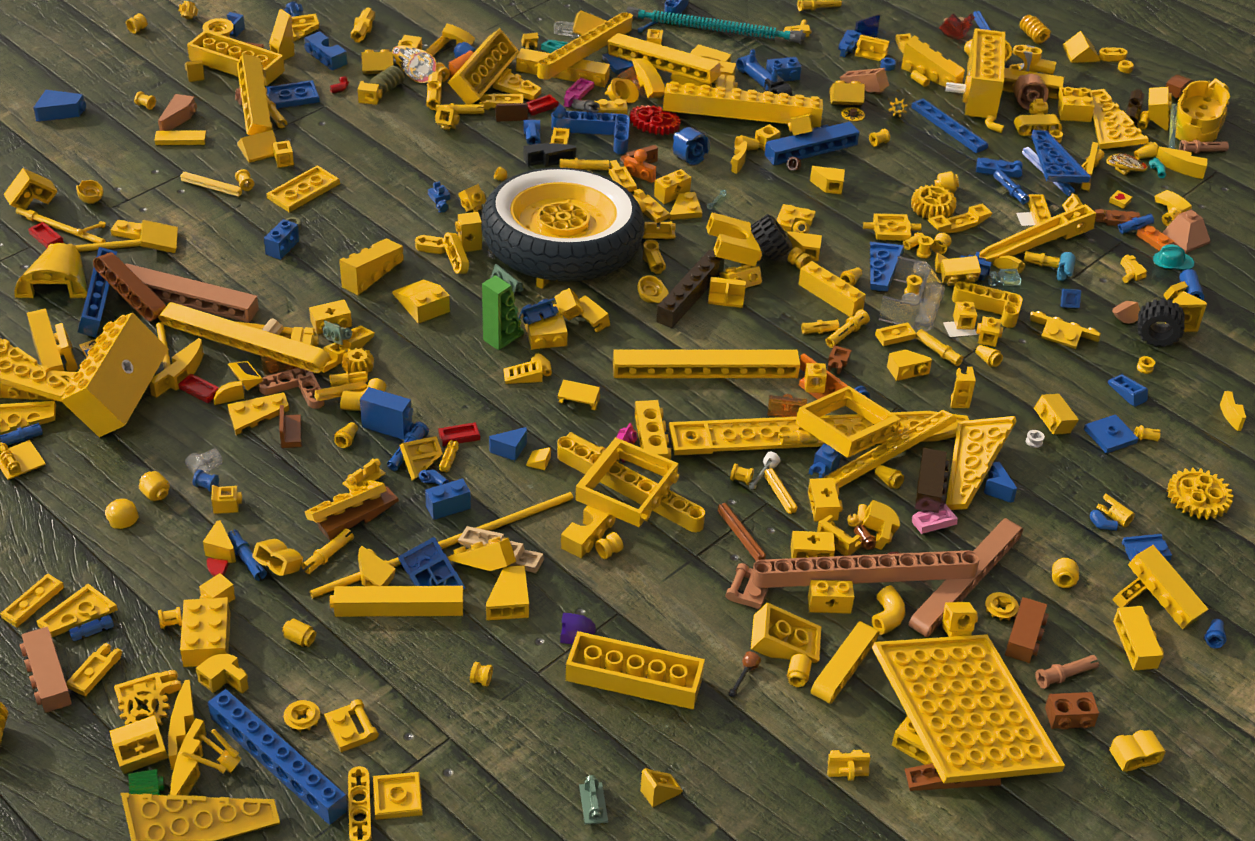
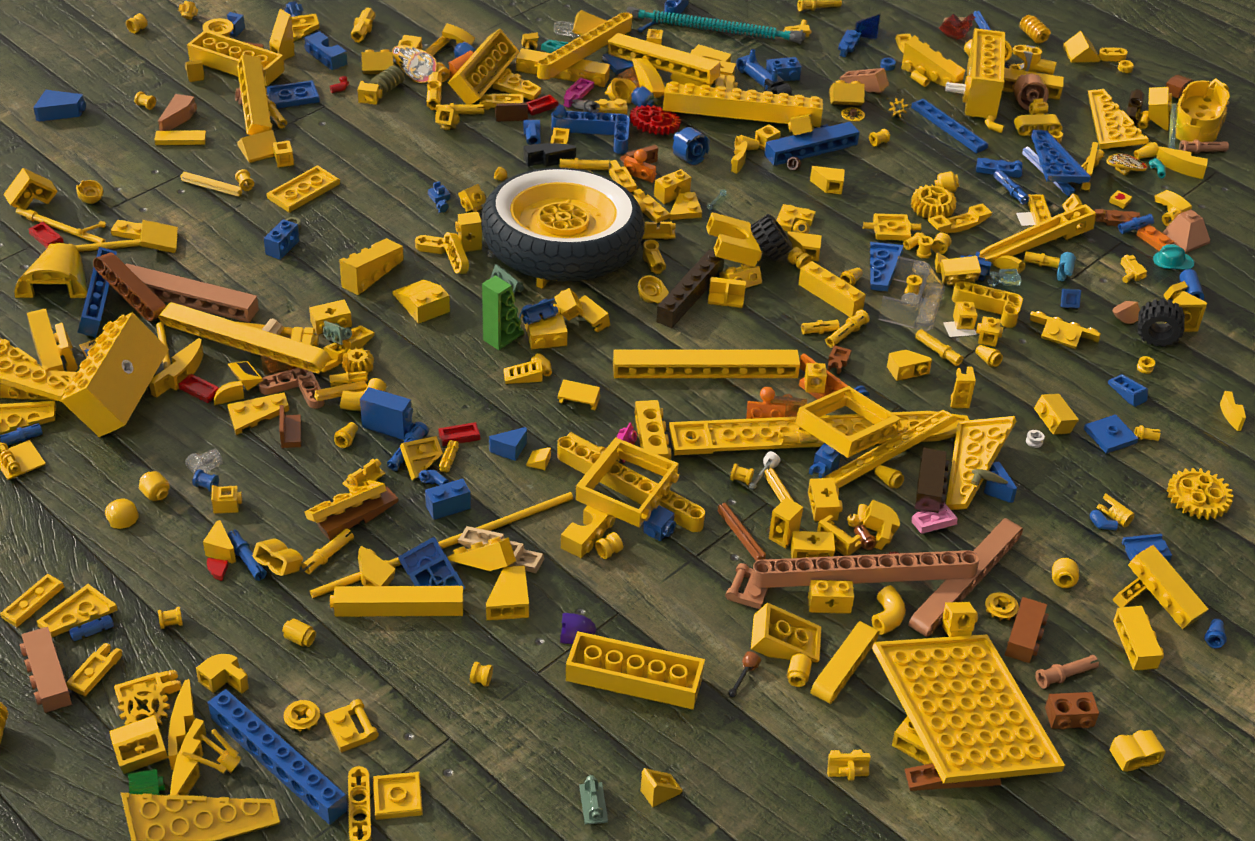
(204, 630): yellow brick -> none
(217, 588): yellow brick -> none
(642, 96): none -> blue head
(660, 523): none -> blue brick
(766, 408): none -> orange plate
(784, 521): none -> yellow brick
(872, 48): yellow hinge -> none
(895, 334): yellow plate -> none
(987, 475): none -> olive bar
(1075, 104): yellow slope -> none

